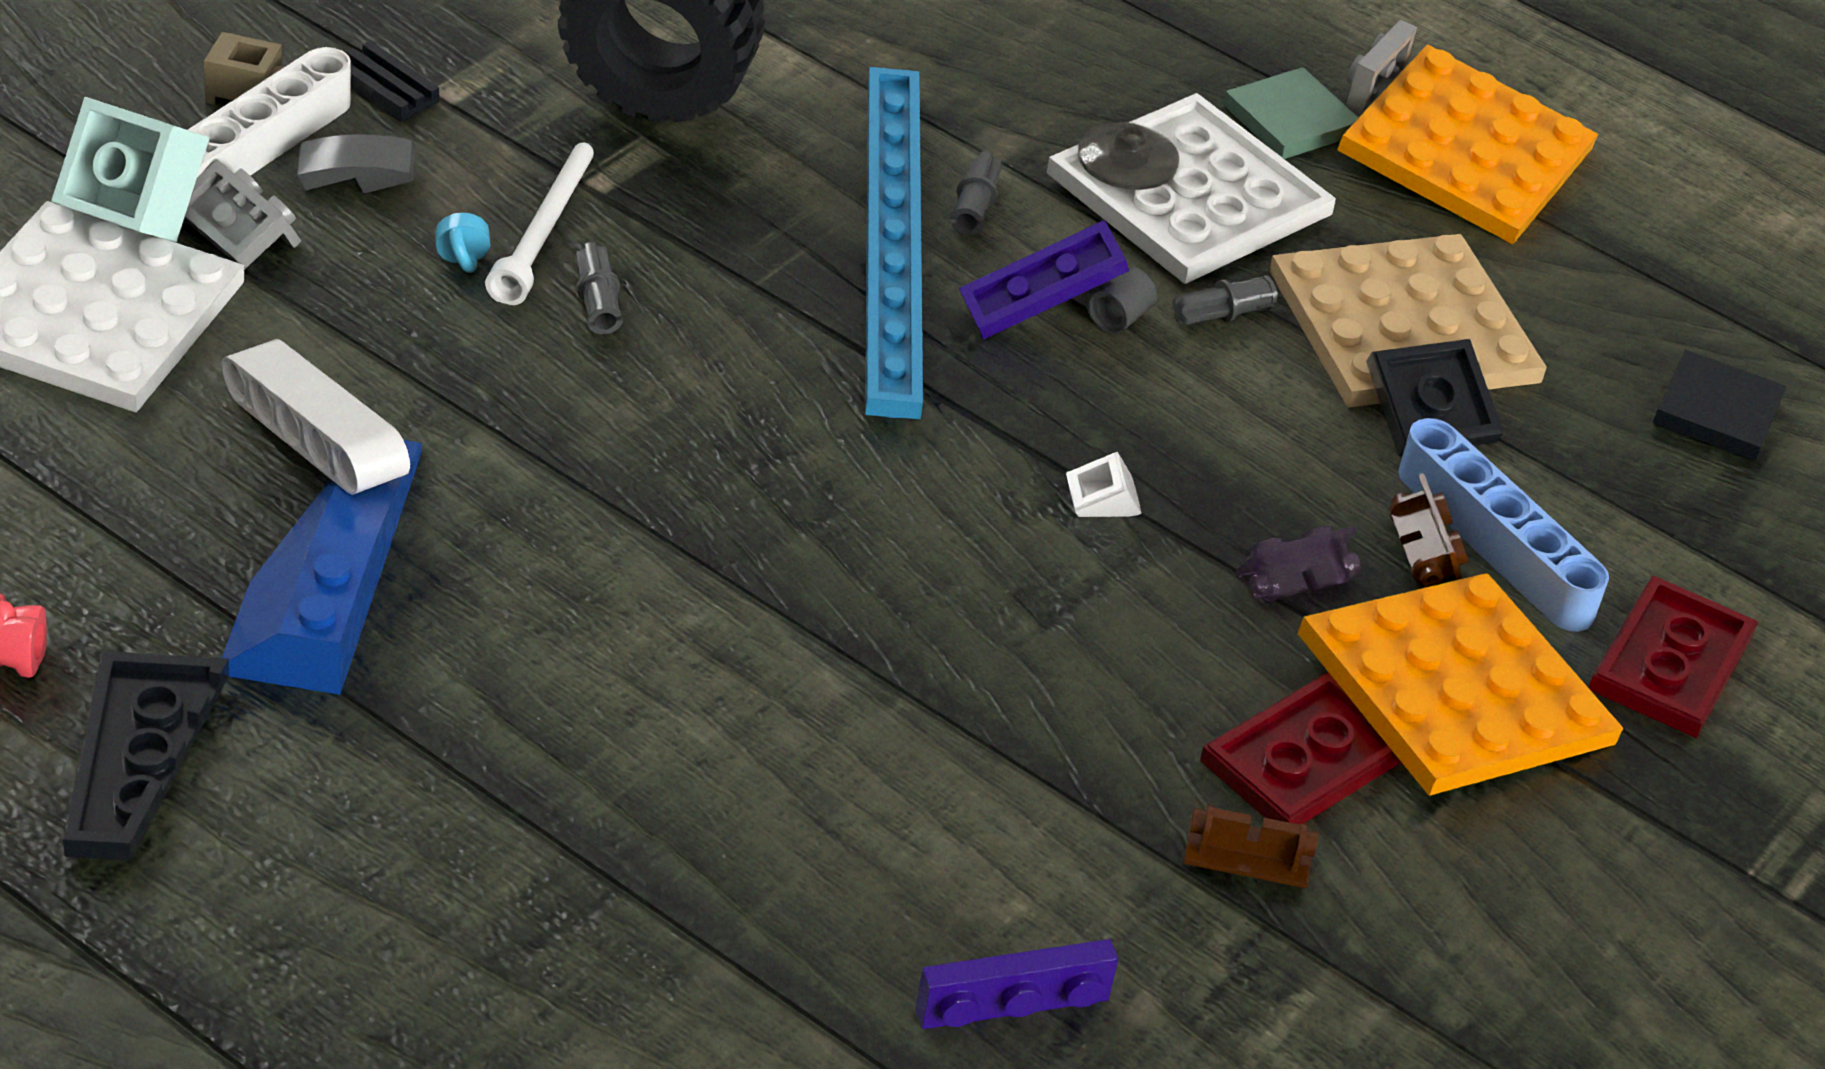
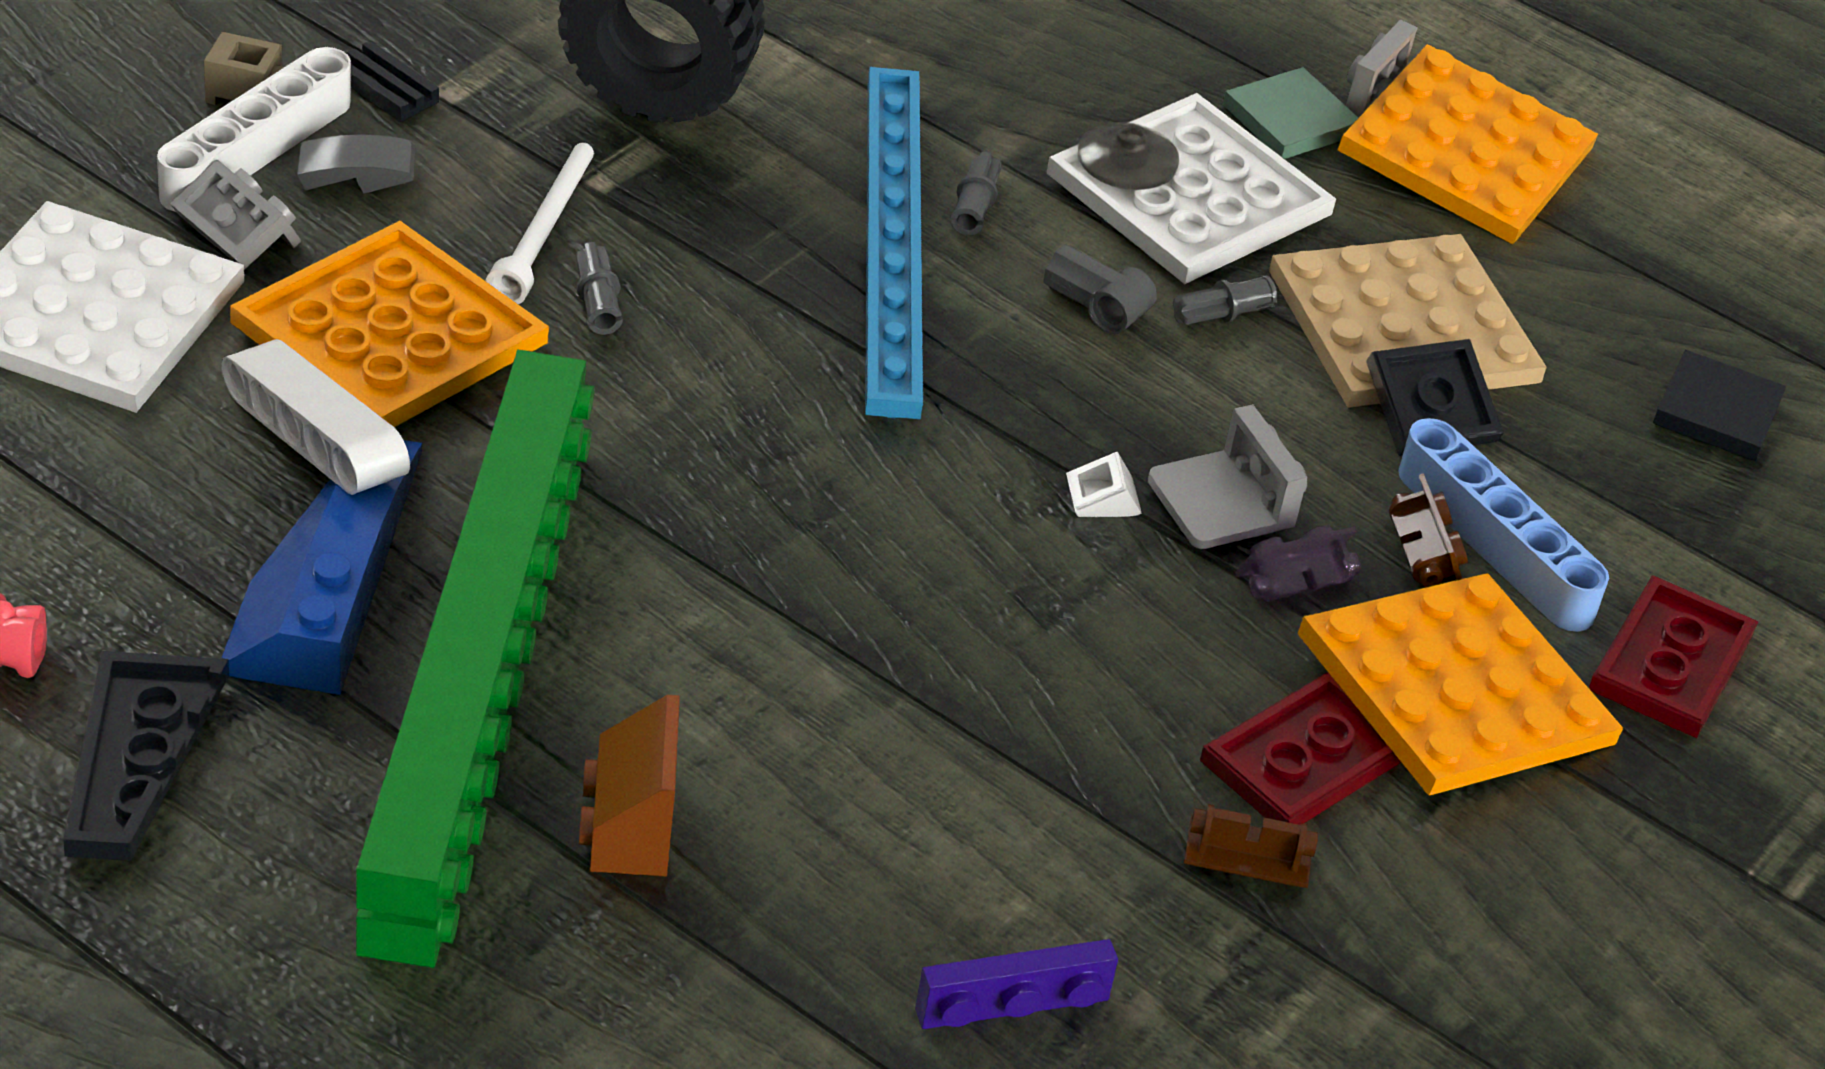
(130, 169): light aqua brick -> none
(393, 322): none -> light orange plate
(462, 240): medium azure tile -> none
(470, 666): none -> green piece
(633, 792): none -> dark orange slope
(1044, 279): dark purple plate -> none
(1235, 491): none -> light grey bracket

